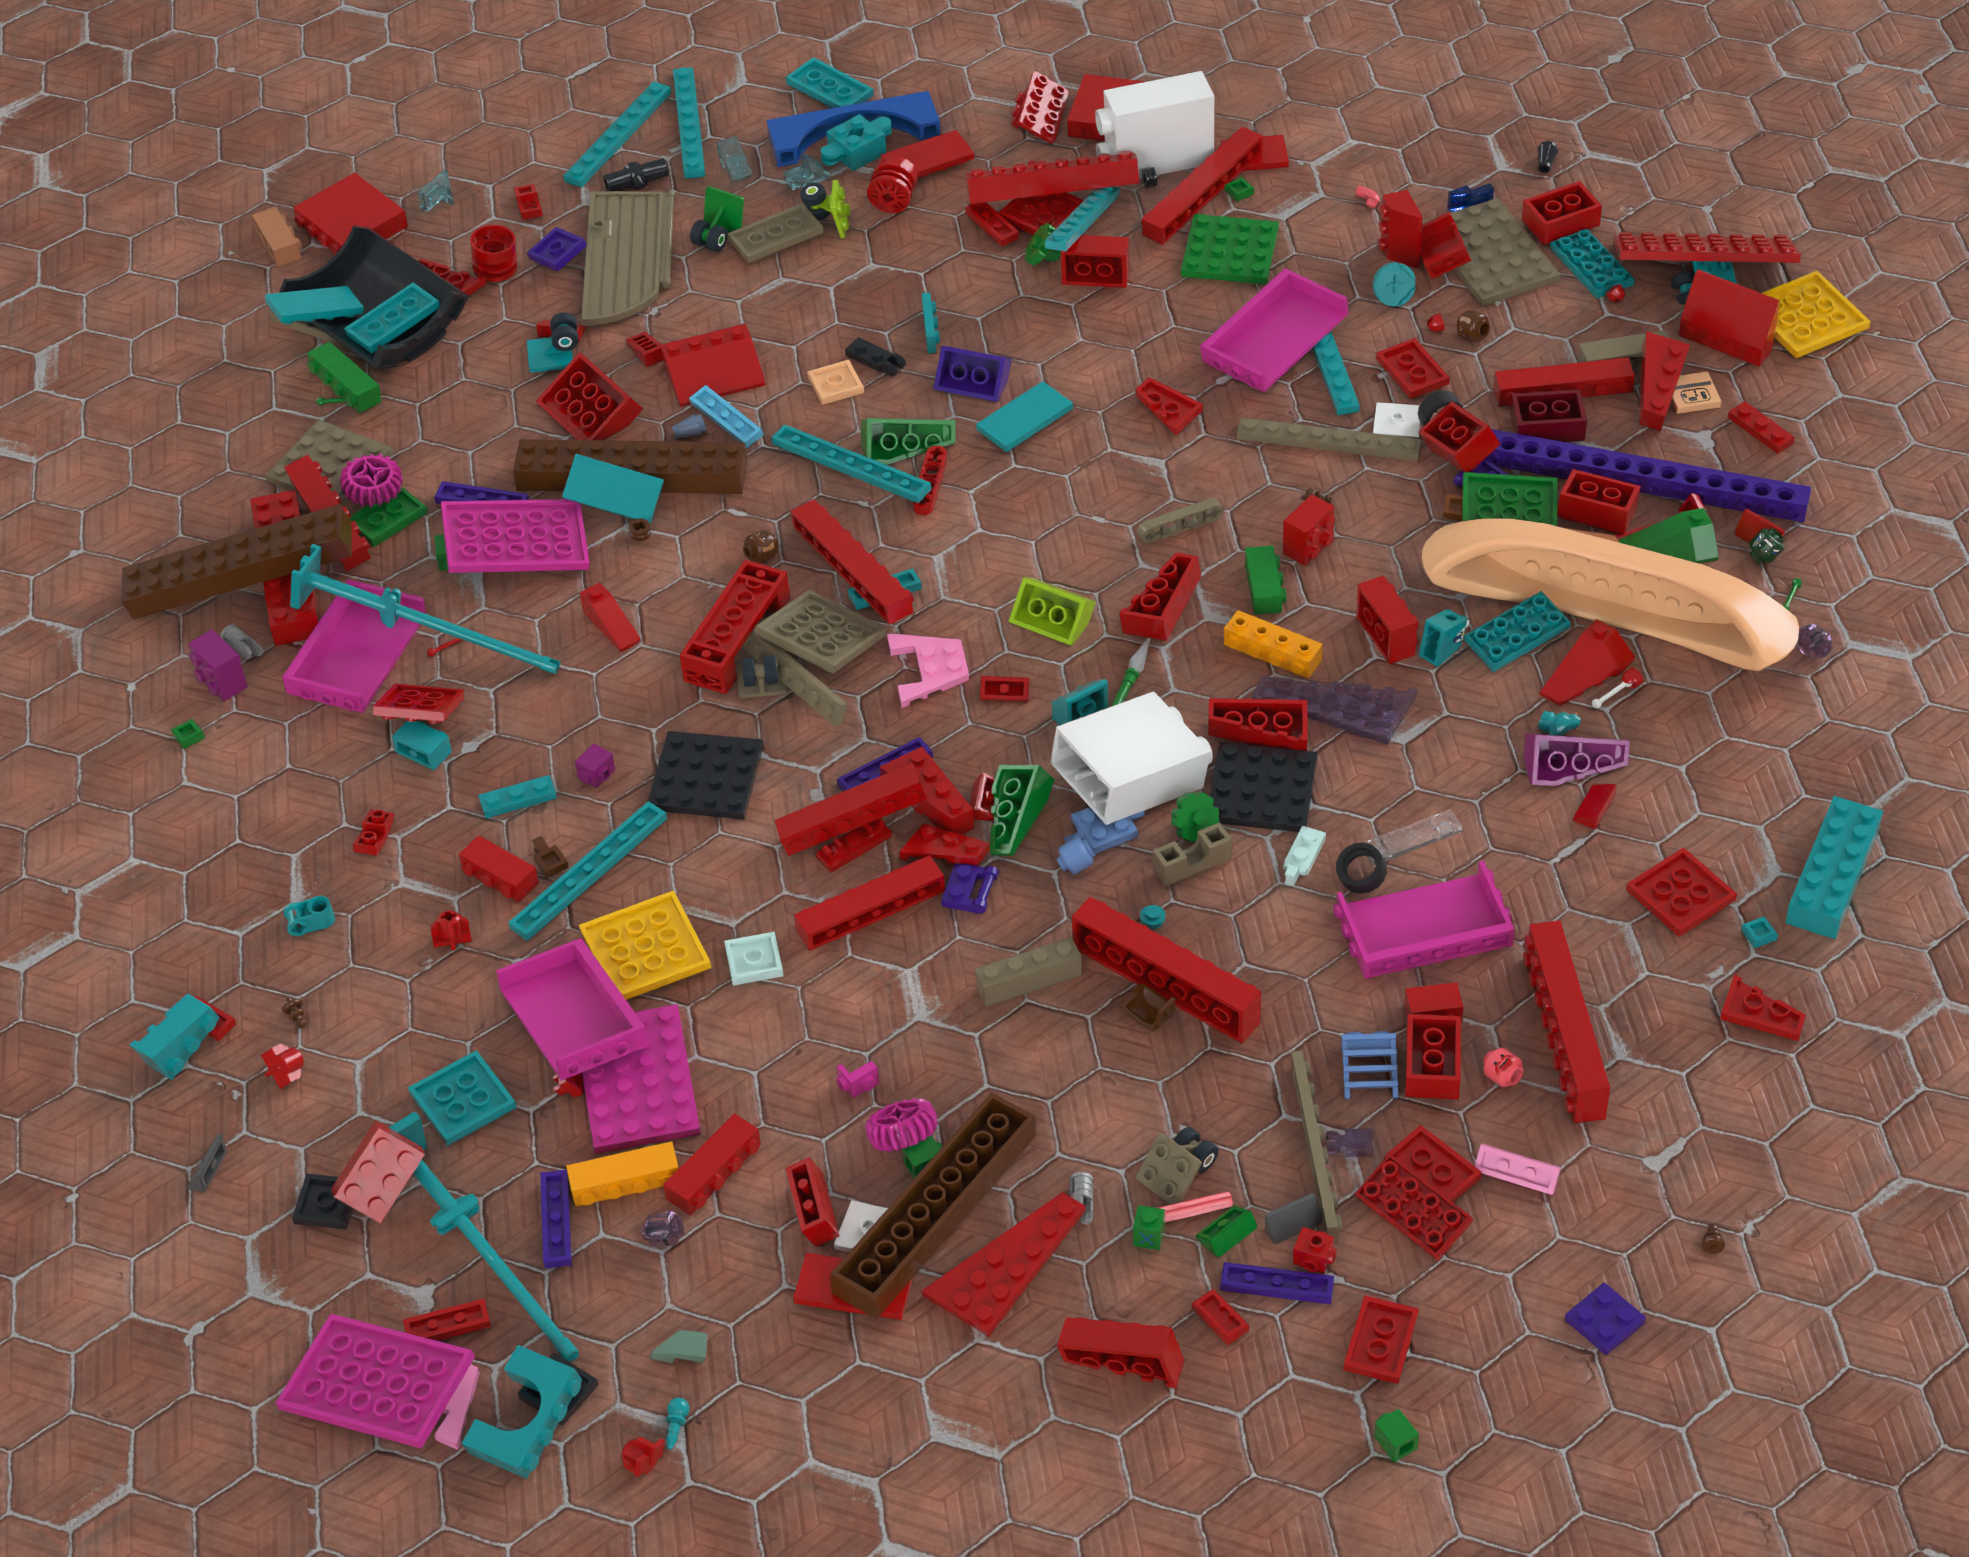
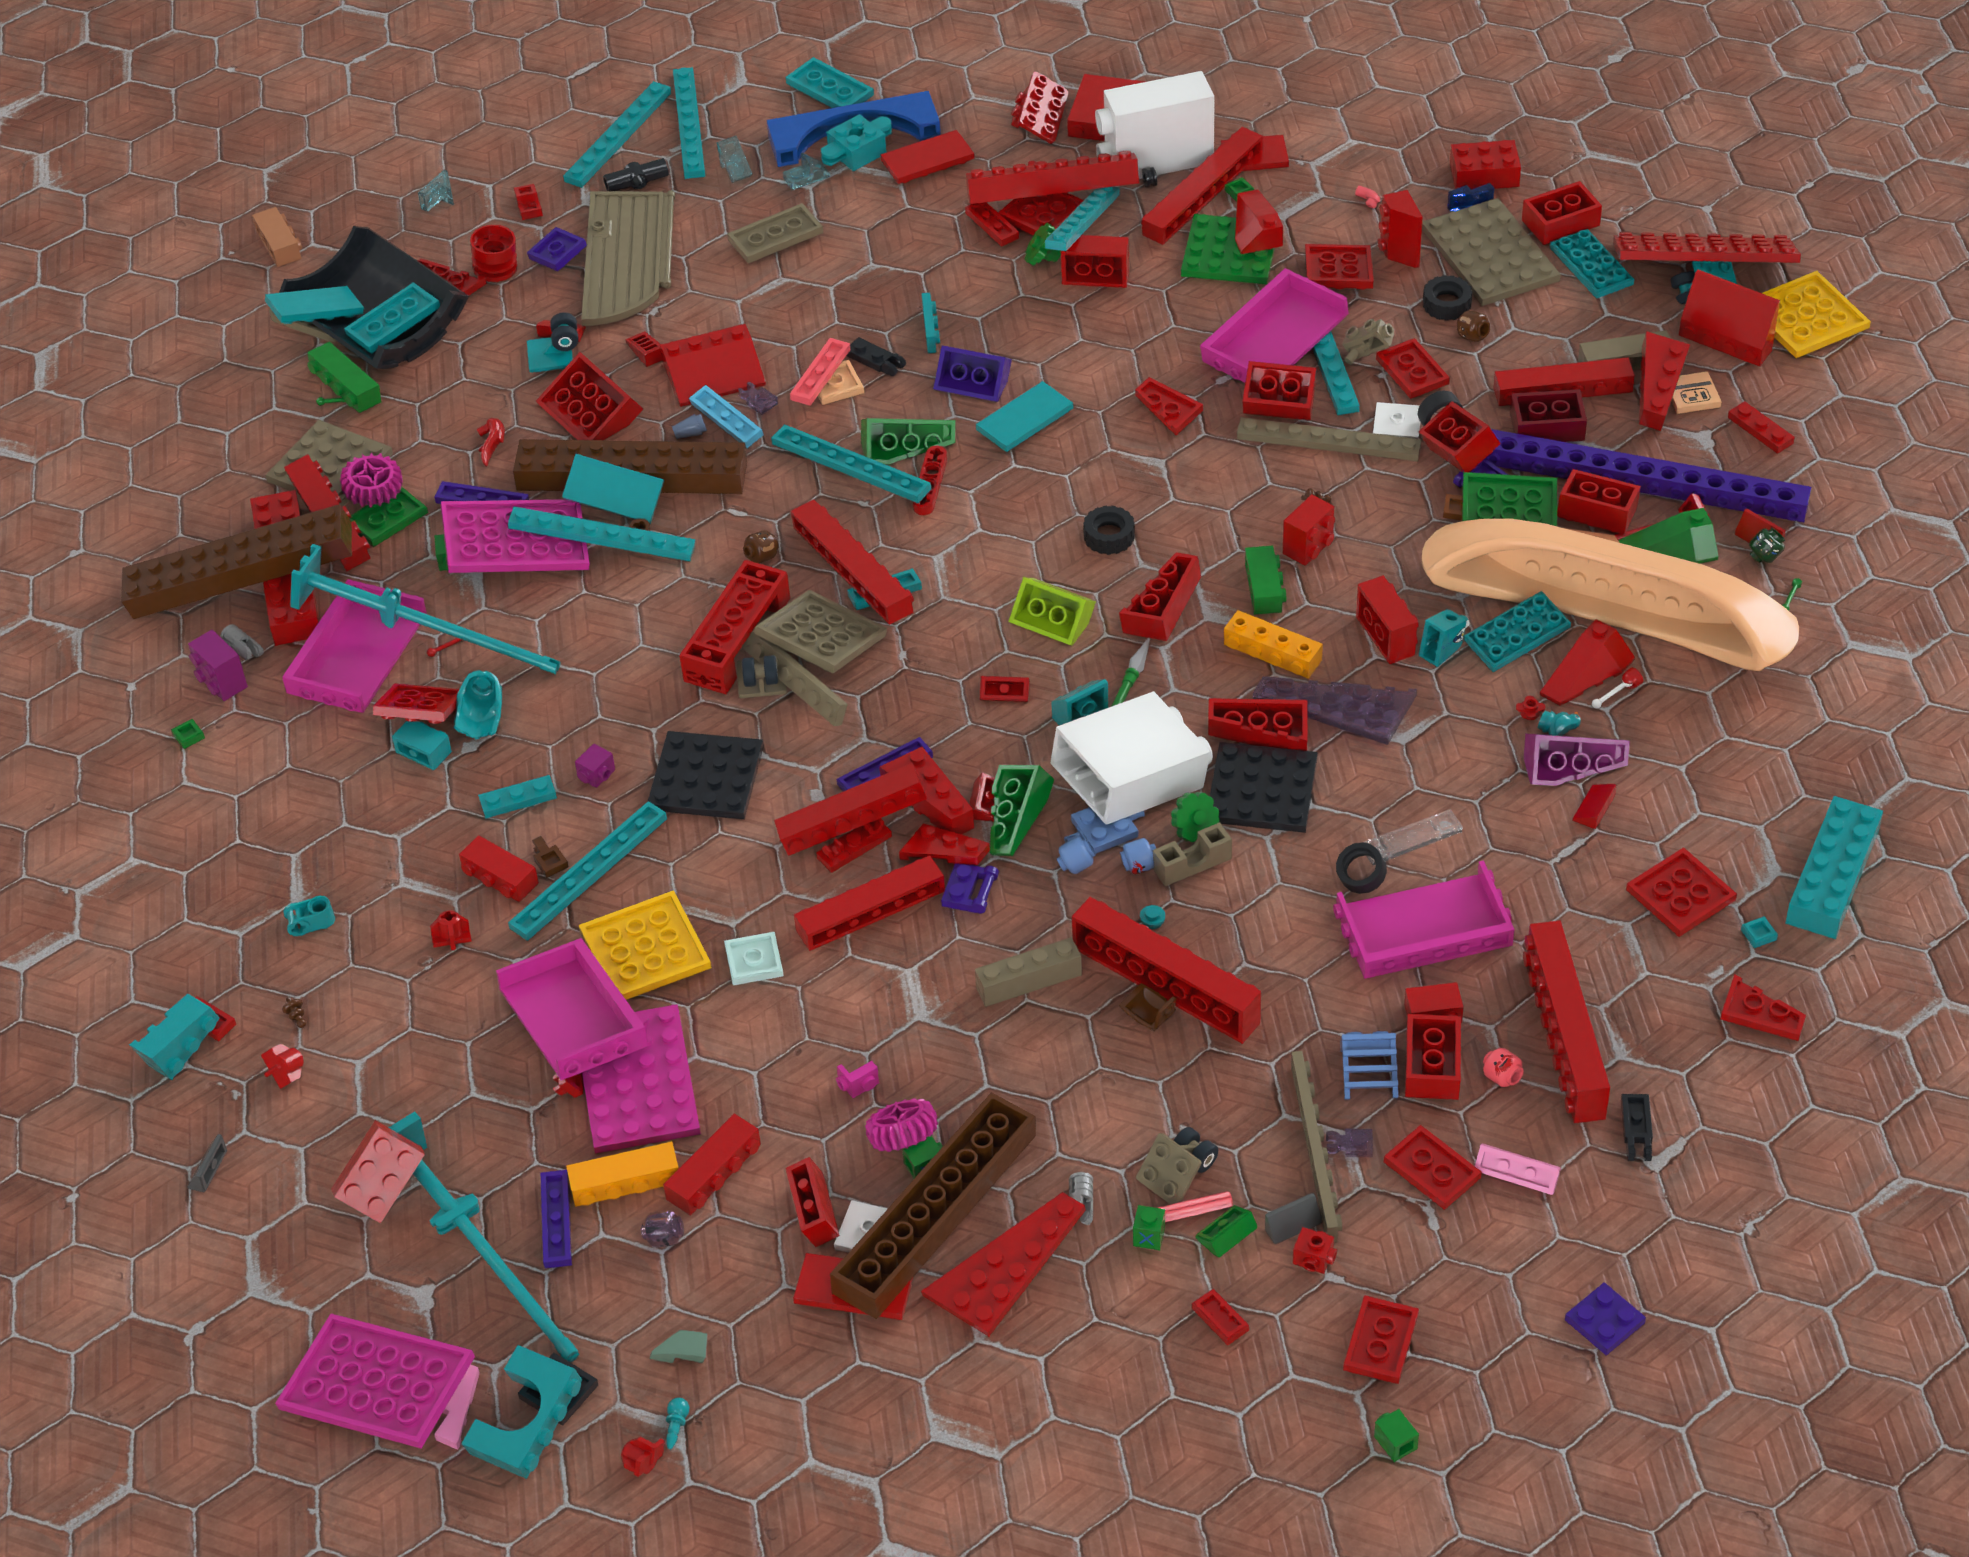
(319, 1206): black plate -> none
(347, 203): red brick -> none
(374, 832): red slope -> none
(449, 1321): red plate -> none
(462, 1097): teal plate -> none
(478, 705): none -> teal hair
(496, 436): none -> red piece
(601, 533): none -> teal plate
(608, 616): red slope -> none
(721, 216): green plate -> none
(758, 400): none -> clear purple plate
(820, 371): none -> coral plate
(821, 205): plate -> none
(892, 184): red wheel -> none
(939, 663): bright pink wing -> none
(1109, 516): none -> black tyre
(1122, 1348): red wedge -> none
(1138, 856): none -> medium blue head
(1156, 529): dark tan beam -> none
(1256, 223): none -> red wedge
(1277, 1283): dark purple tile -> none
(1279, 390): none -> red slope
(1303, 854): light aqua hinge -> none
(1339, 265): none -> red plate
(1367, 339): none -> dark tan brick
(1394, 284): teal tile -> none
(1413, 1207): red tile -> none
(1435, 323): red hinge -> none
(1442, 246): red panel -> none
(1447, 309): none -> black tyre
(1485, 163): none -> red brick
(1530, 708): none -> red plate
(1547, 154): black cone -> none
(1616, 293): red hinge -> none
(1637, 1124): none -> black hinge
(1713, 1241): reddish brown hair -> none
(1814, 641): head -> none

